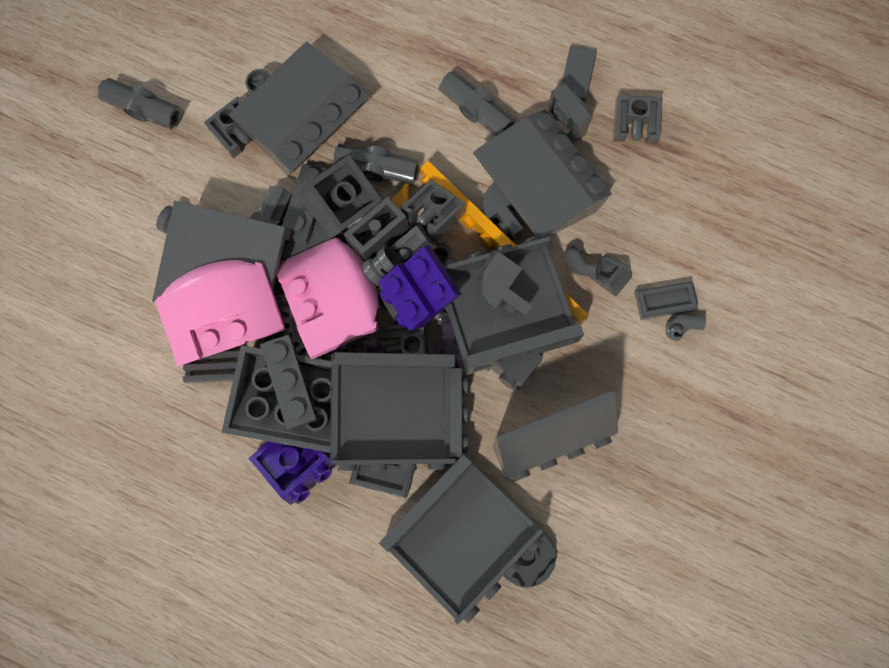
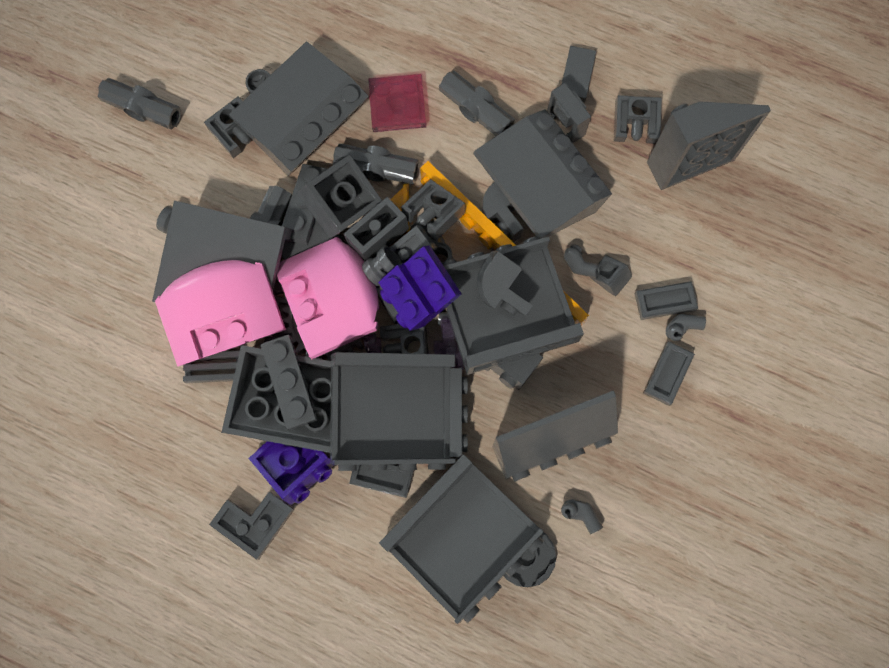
(255, 531): none -> dark grey plate
(397, 103): none -> clear pink plate
(582, 511): none -> dark grey arm
(669, 373): none -> dark grey tile
(702, 139): none -> dark grey slope

